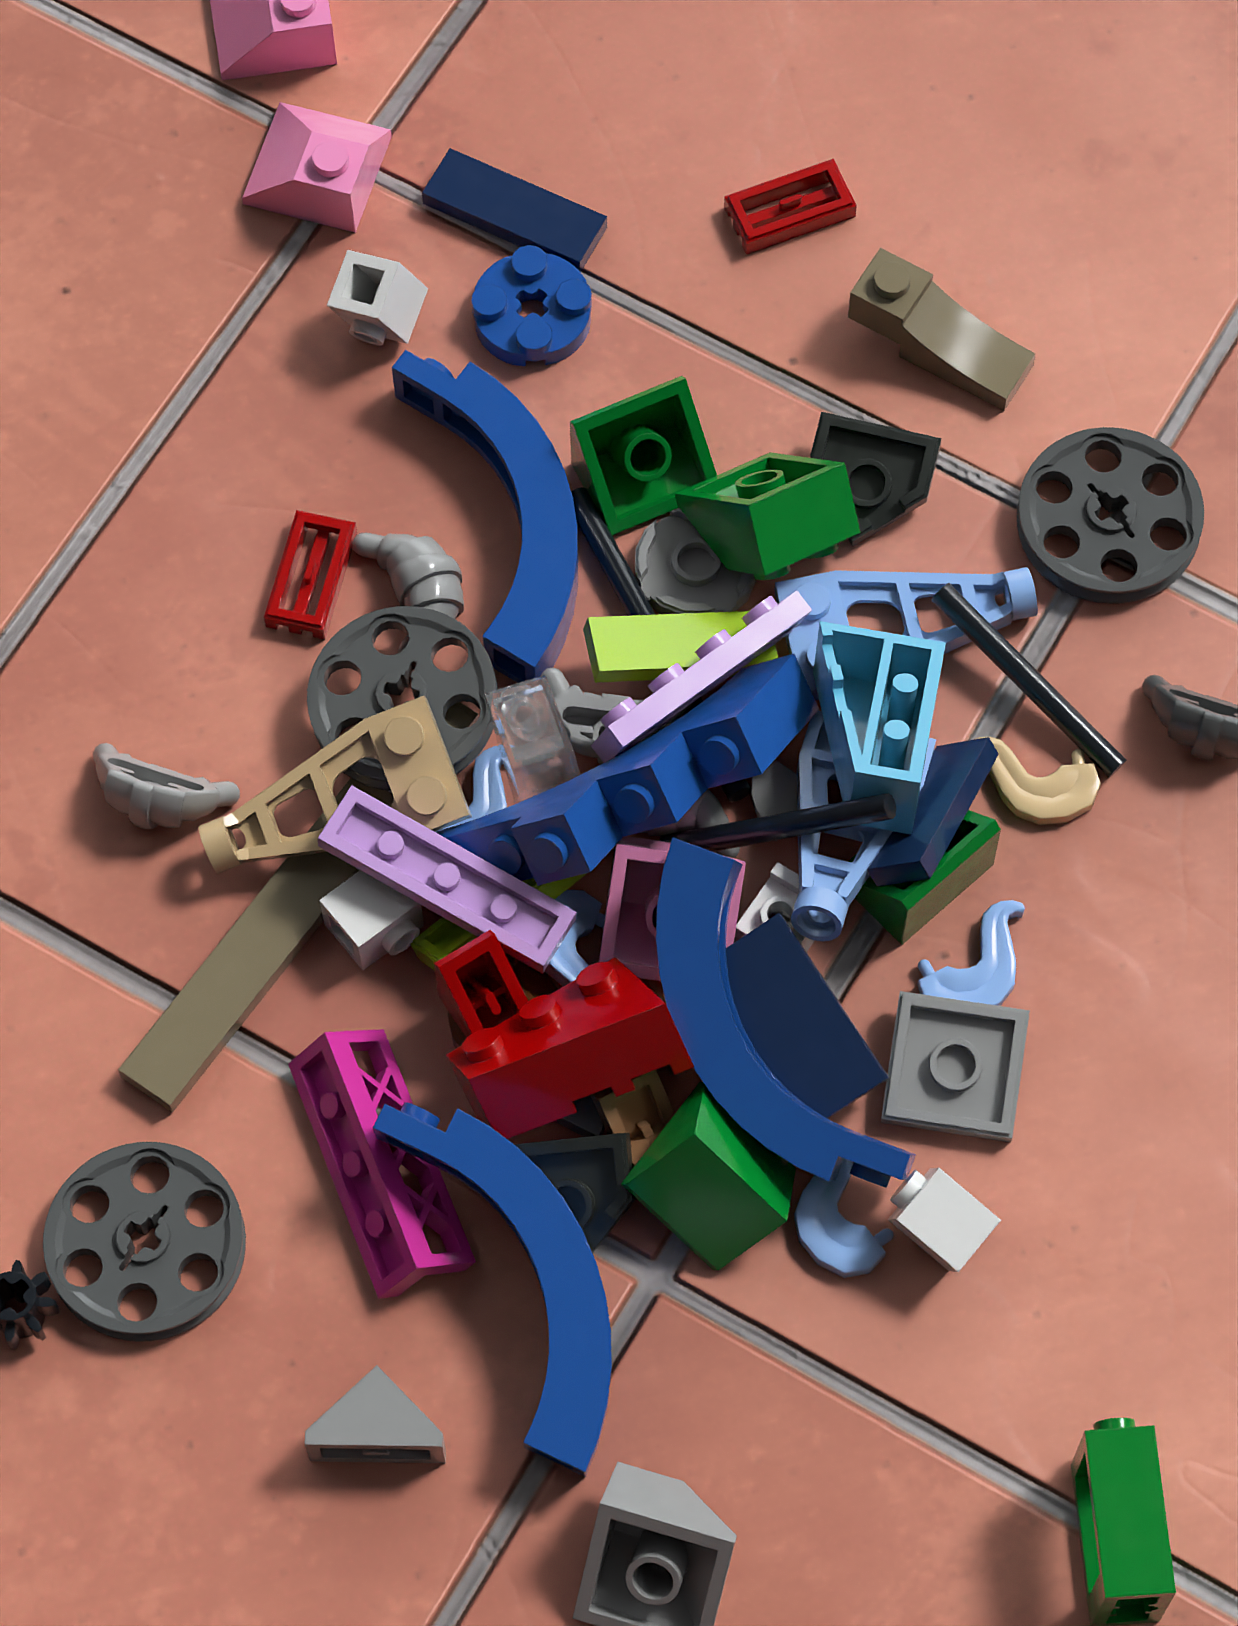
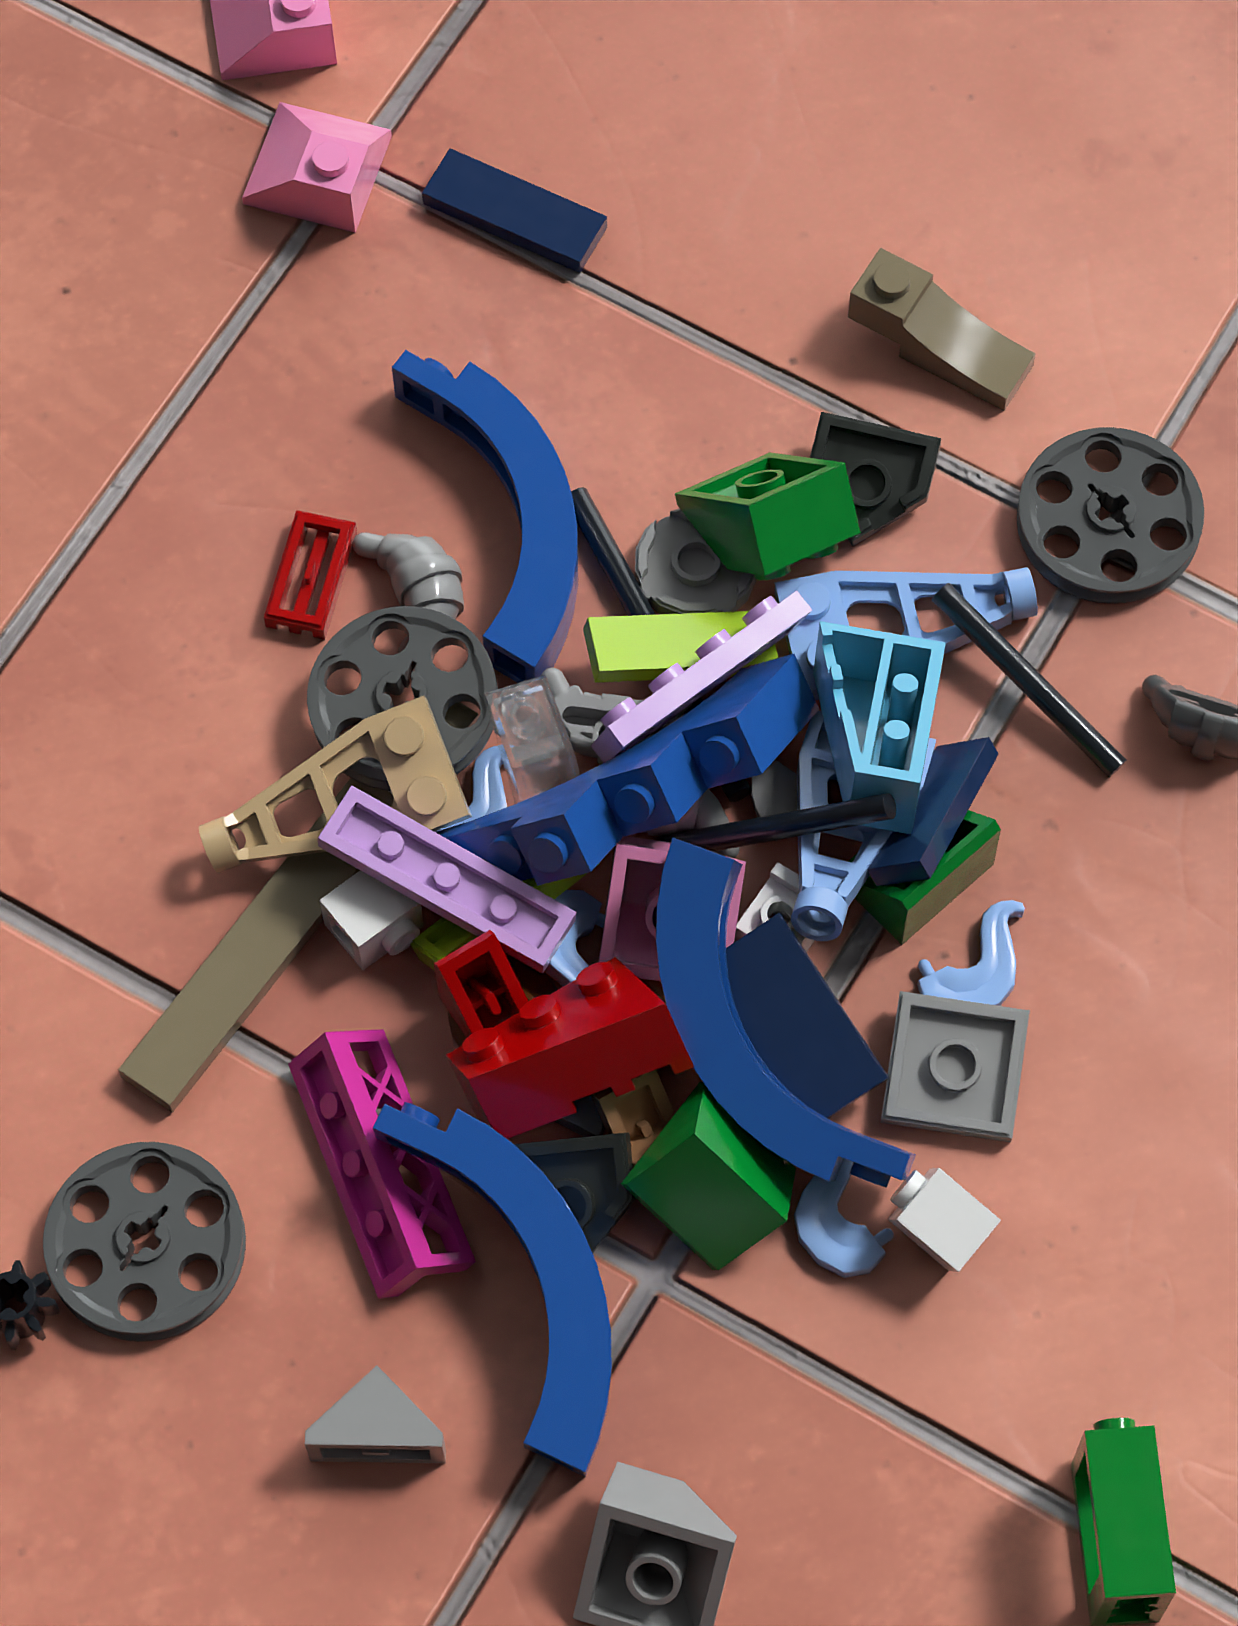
(157, 794): light grey piece -> none
(377, 298): white brick -> none
(526, 277): blue plate -> none
(641, 454): green slope -> none
(794, 214): red tile -> none
(1049, 798): tan piece -> none

